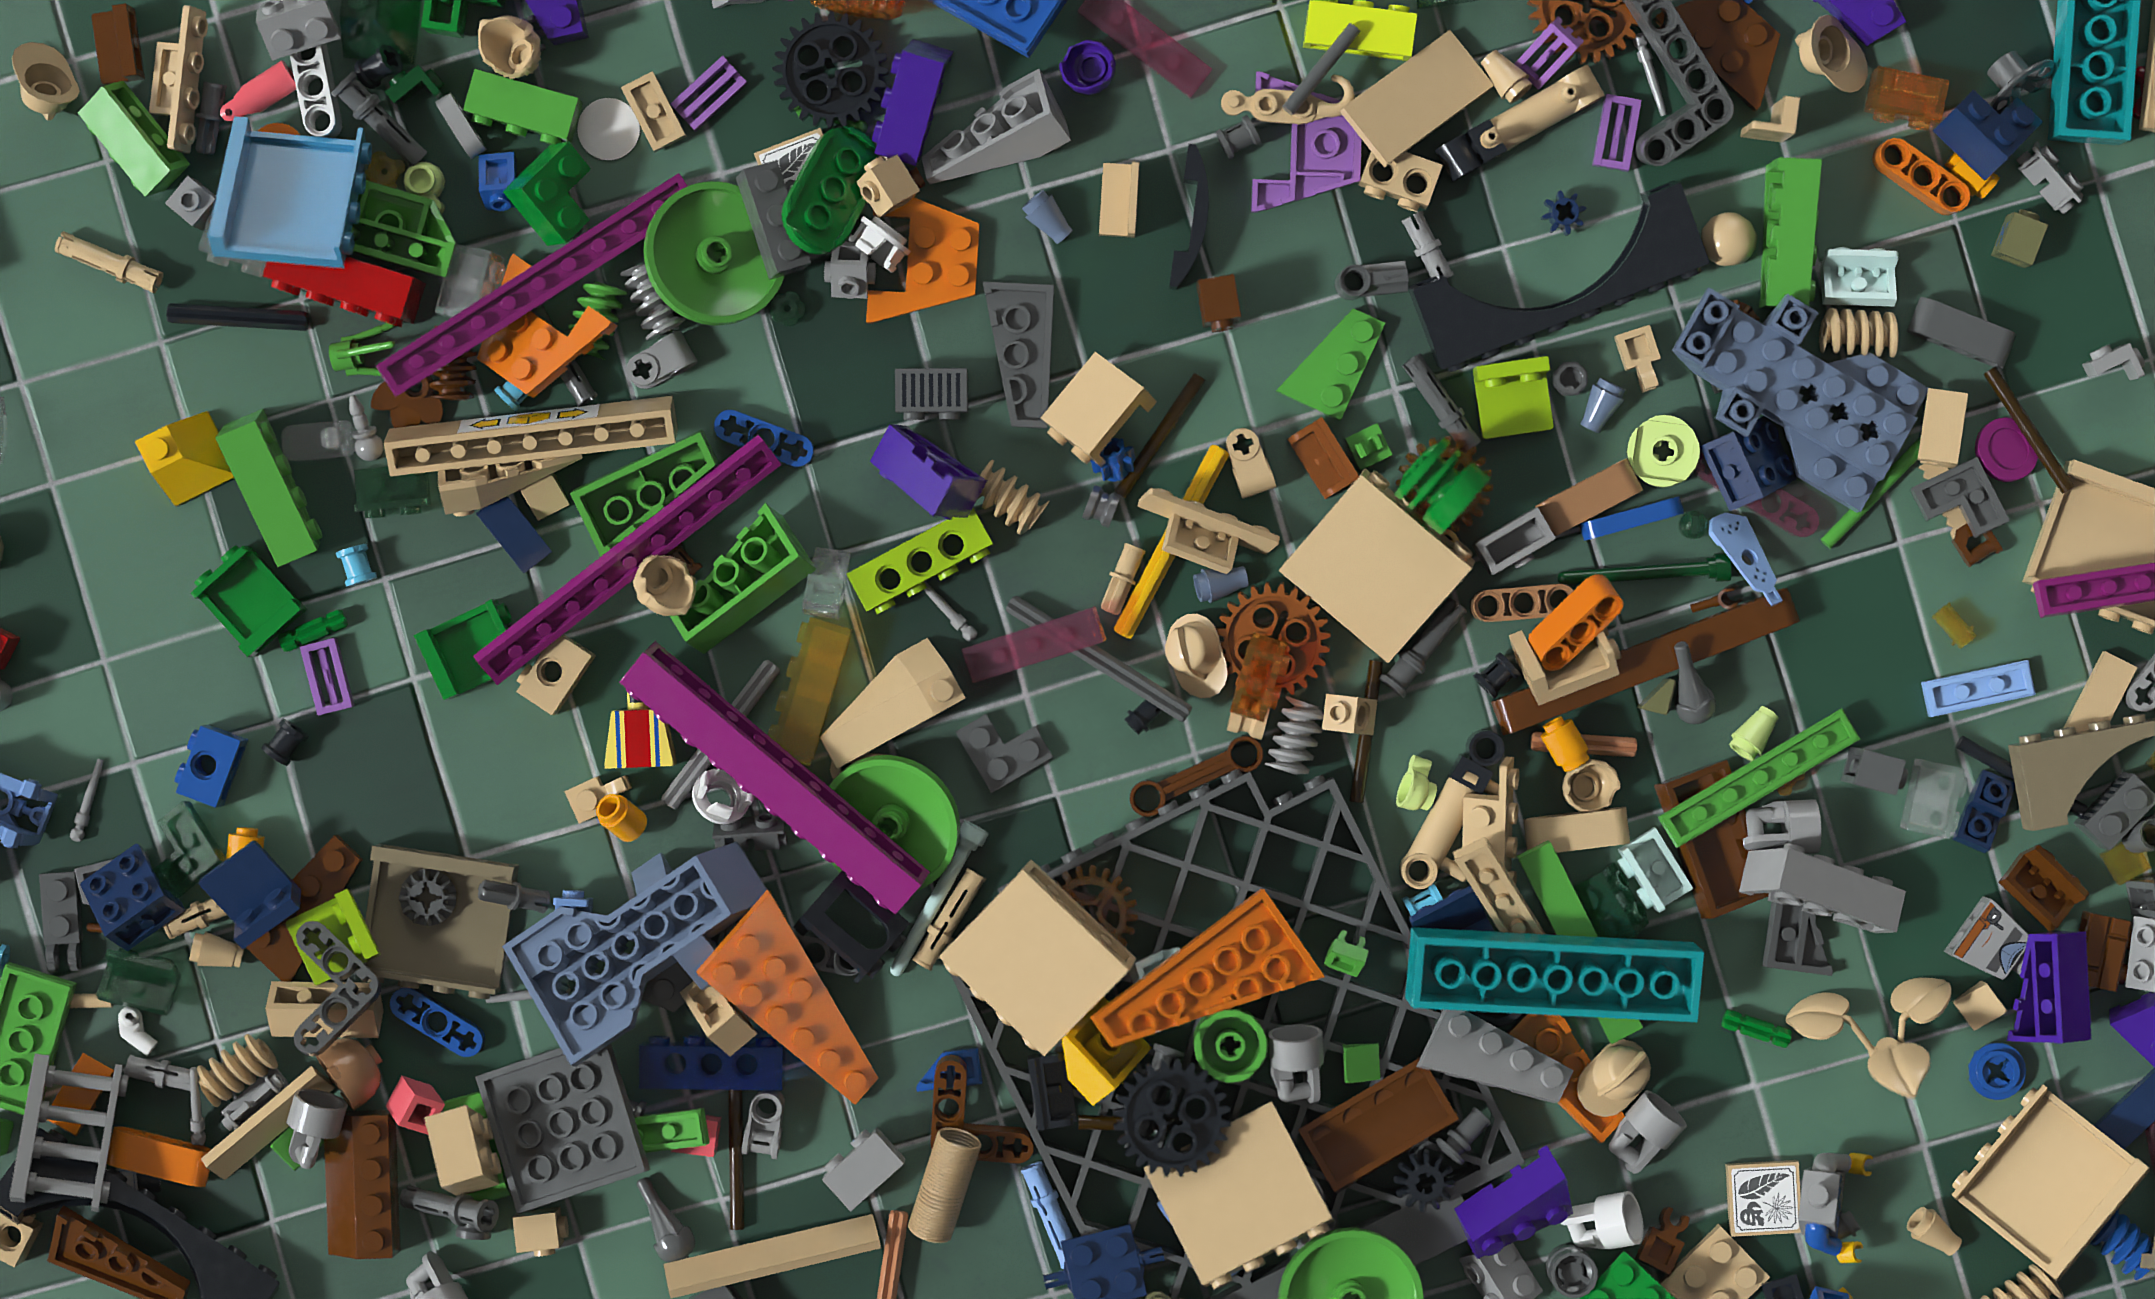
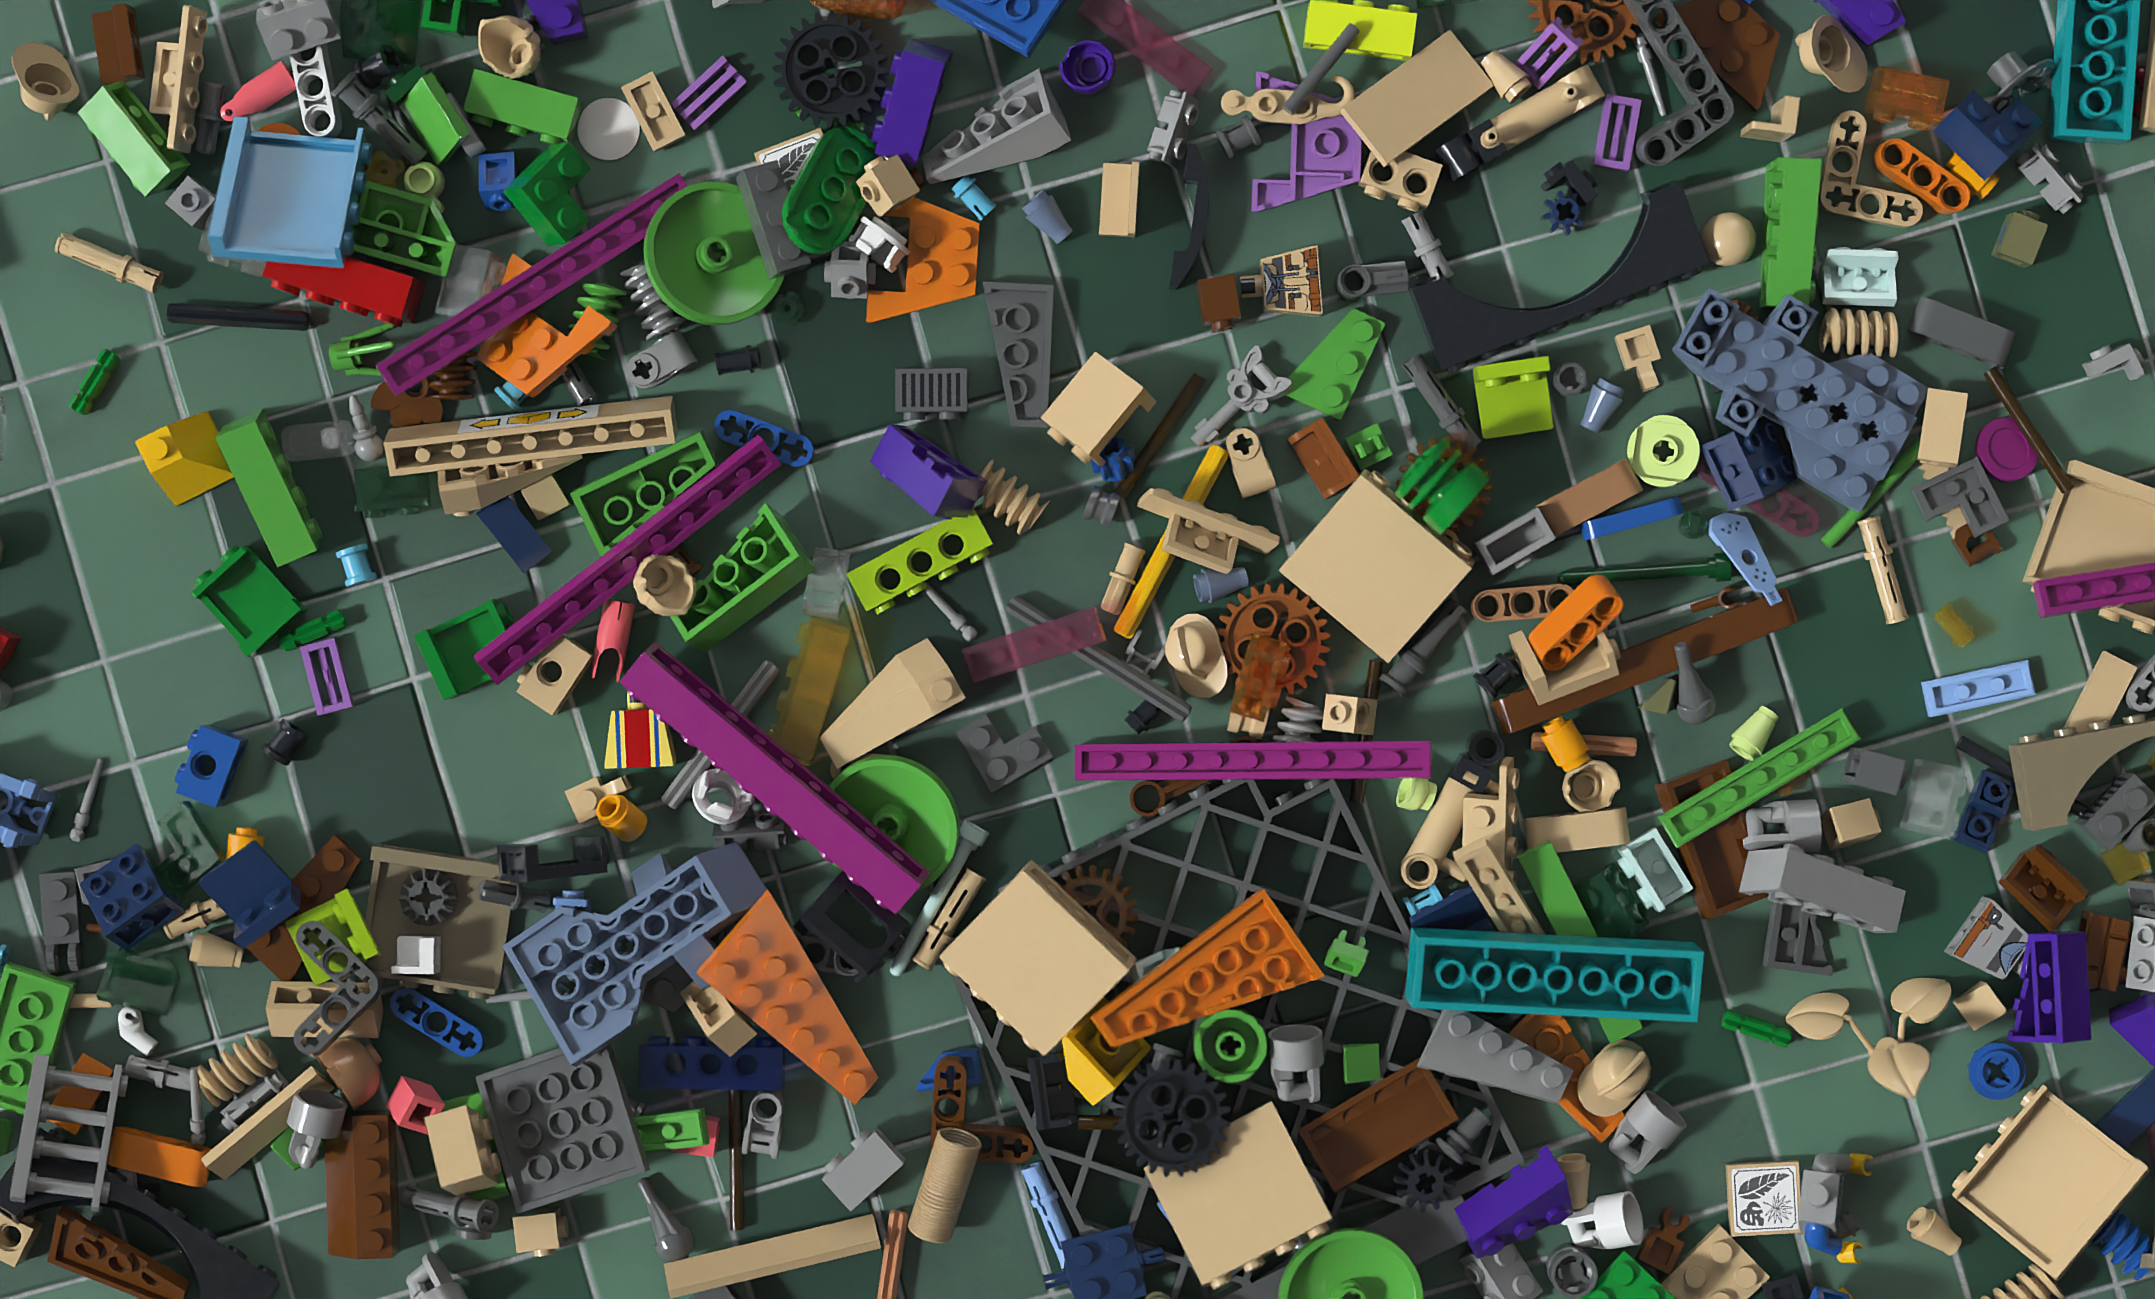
(94, 381): none -> green axle
(418, 955): none -> white panel
(434, 119): none -> bright green tile
(522, 864): none -> black panel
(614, 632): none -> coral piece
(738, 360): none -> black pin
(973, 197): none -> medium azure pin
(1132, 652): none -> light grey piece
(1171, 144): none -> light grey hinge
(1244, 395): none -> light grey piece
(1254, 761): none -> magenta plate
(1287, 283): none -> torso
(1574, 179): none -> black bracket
(1577, 1175): none -> tan cone
(1846, 181): none -> tan beam
(1850, 824): none -> tan brick
(1882, 568): none -> tan pin

